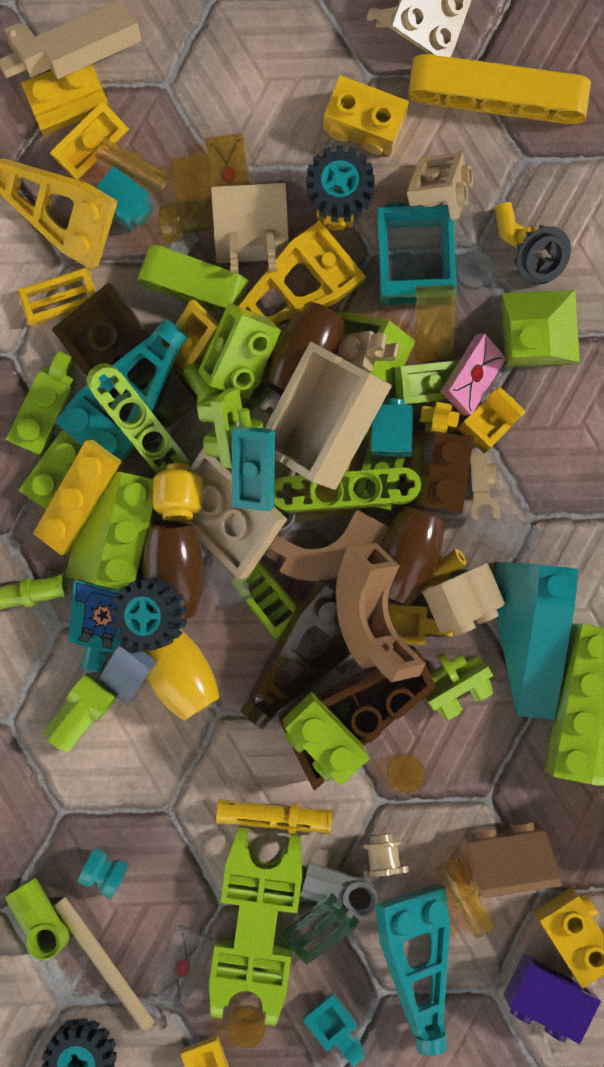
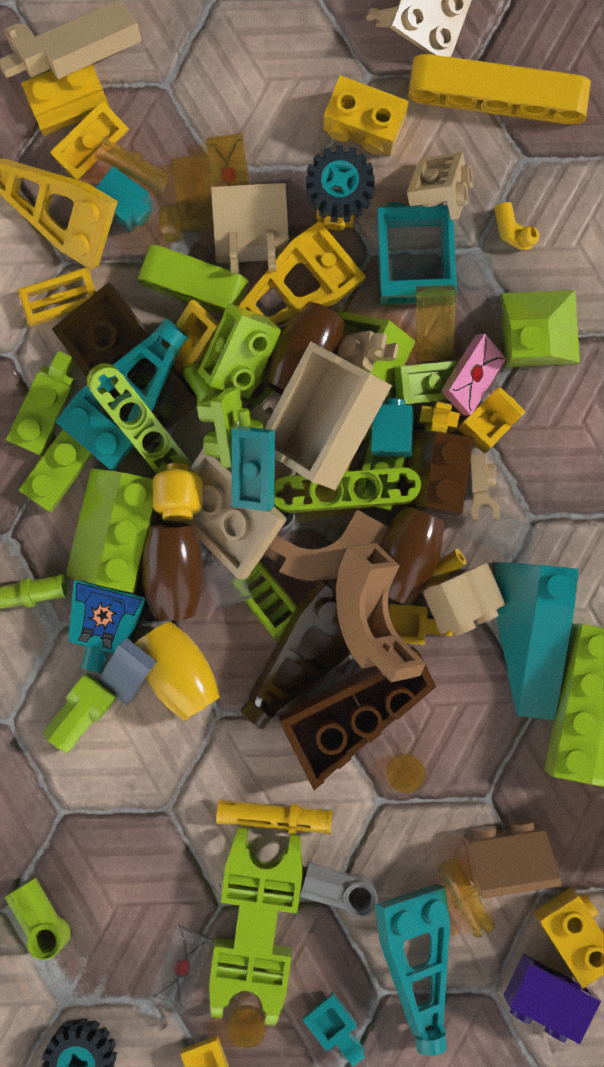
(77, 497): yellow plate -> none
(104, 873): teal wheel -> none
(104, 964): tan bar -> none
(136, 618): black wheel -> none
(326, 739): lime brick -> none
(336, 914): clear green tile -> none
(383, 856): tan brick -> none
(455, 679): lime hips -> none
(543, 269): black gear -> none

